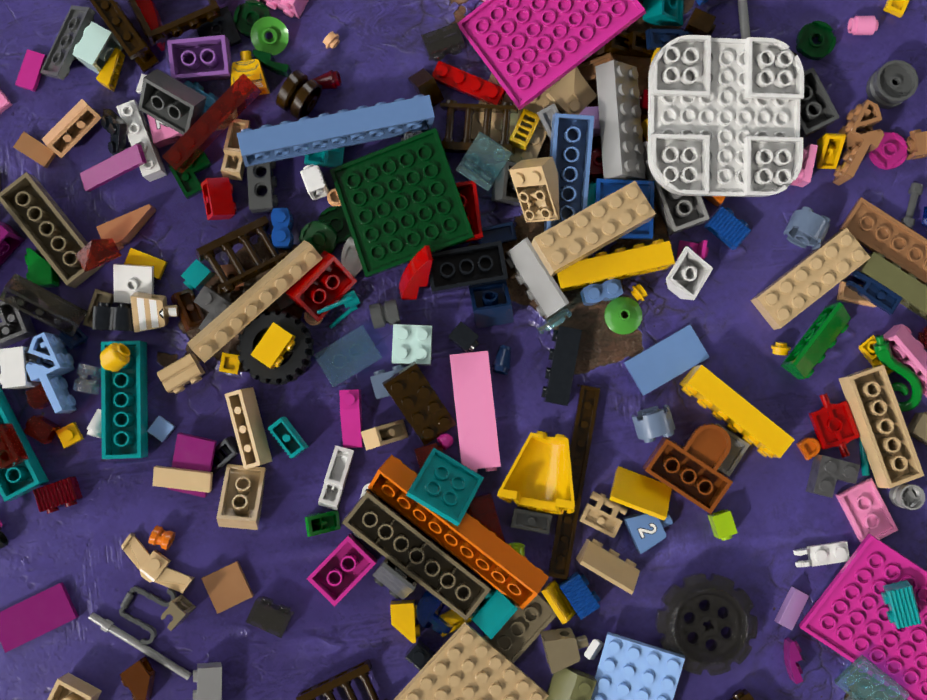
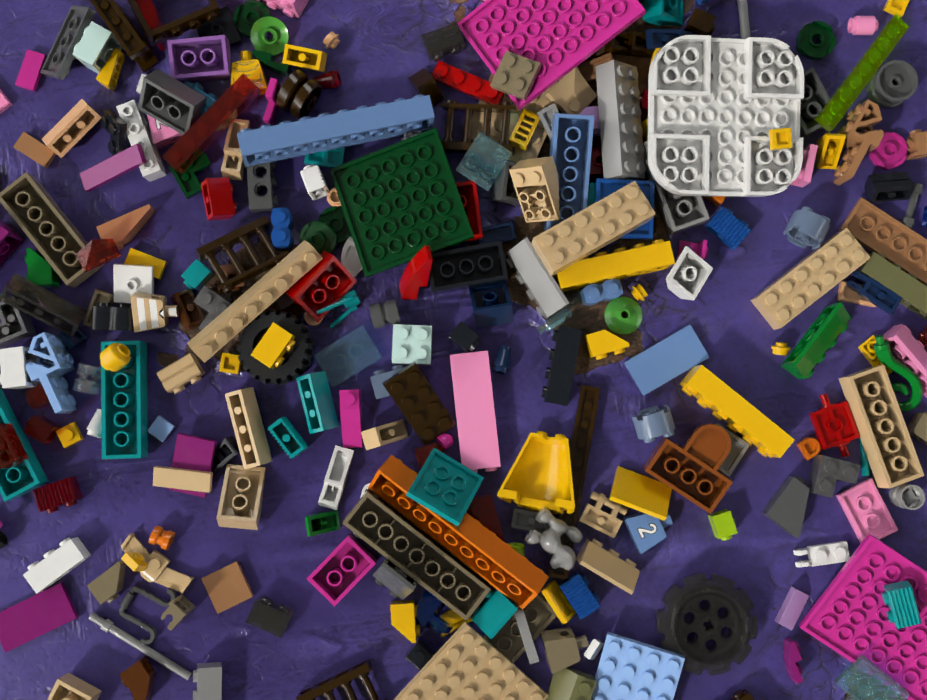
(56, 564): none -> white brick
(109, 583): none -> dark tan slope
(135, 561): none -> yellow plate
(271, 95): none -> dark pink tile
(304, 58): none -> yellow brick
(317, 402): none -> teal brick
(515, 75): none -> dark tan plate
(526, 636): none -> light grey beam
(562, 555): none -> light grey animal
(604, 342): none -> yellow slope
(780, 139): none -> yellow plate
(788, 505): none -> dark grey slope
(861, 73): none -> clear neon green plate
(888, 187): none -> black brick

